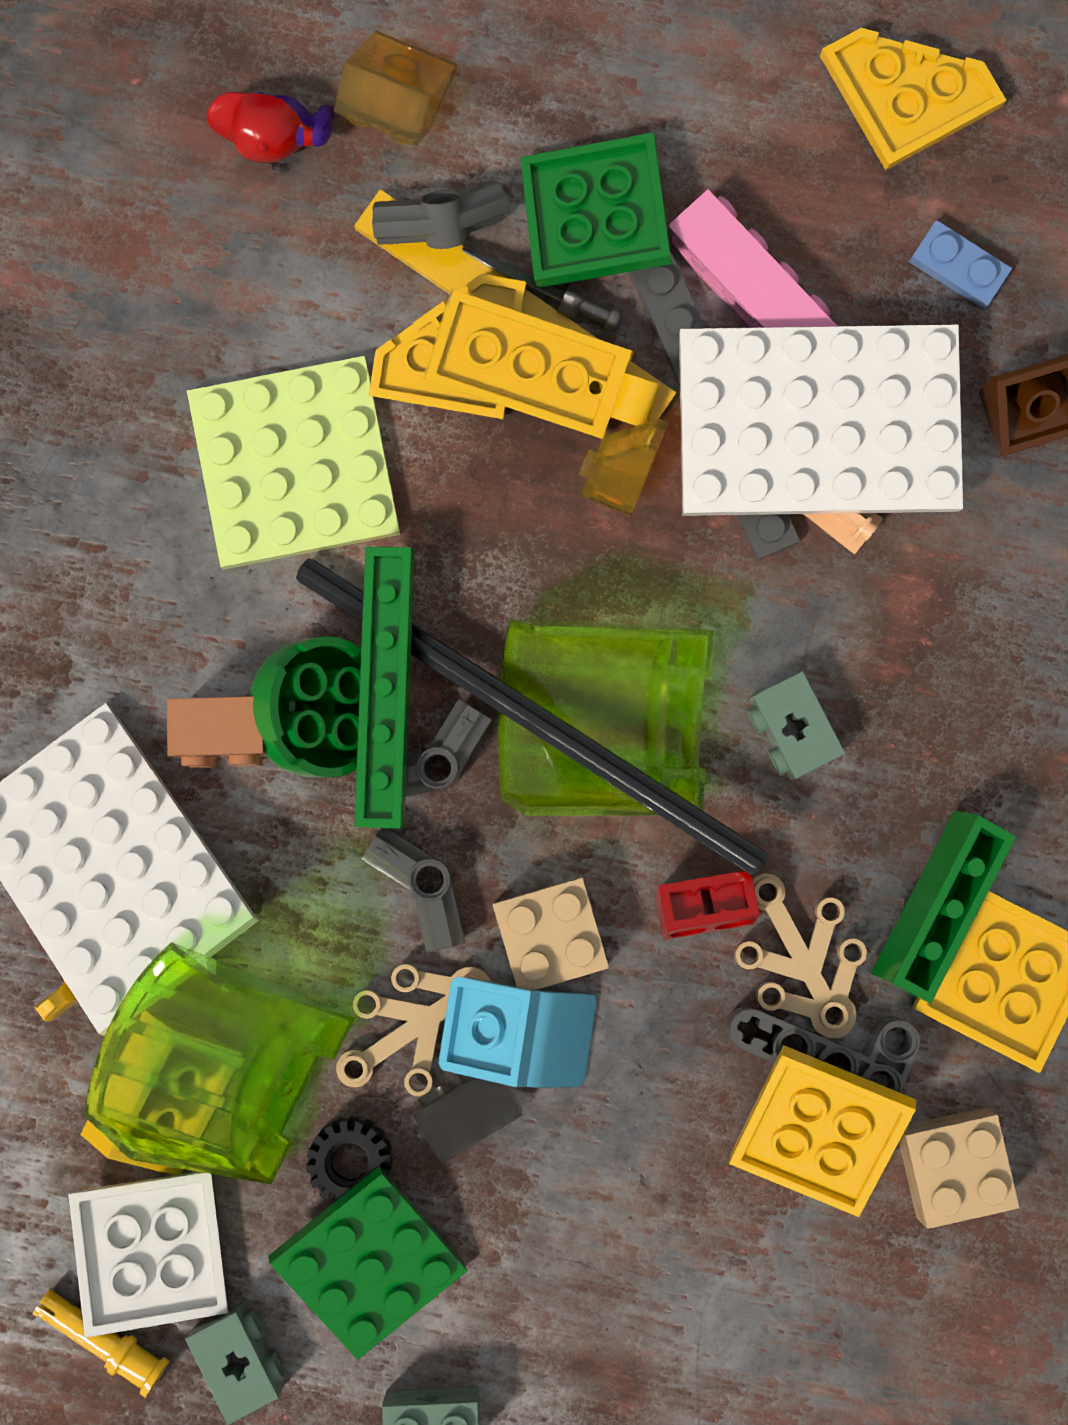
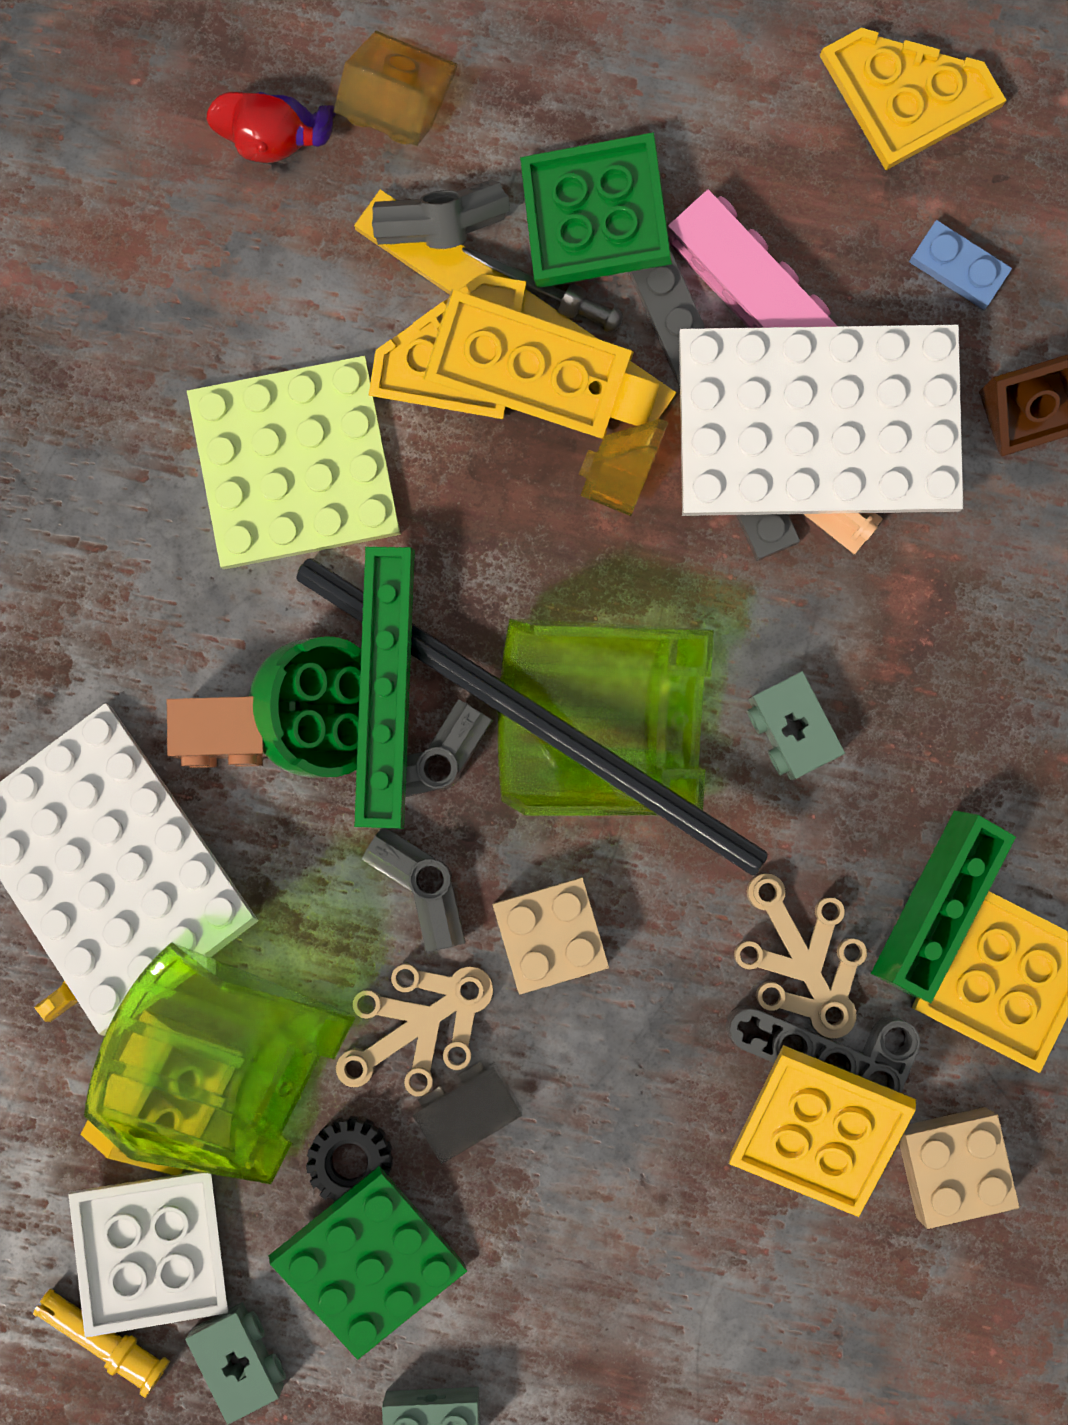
(517, 1034): medium azure piece -> none
(706, 905): red brick -> none

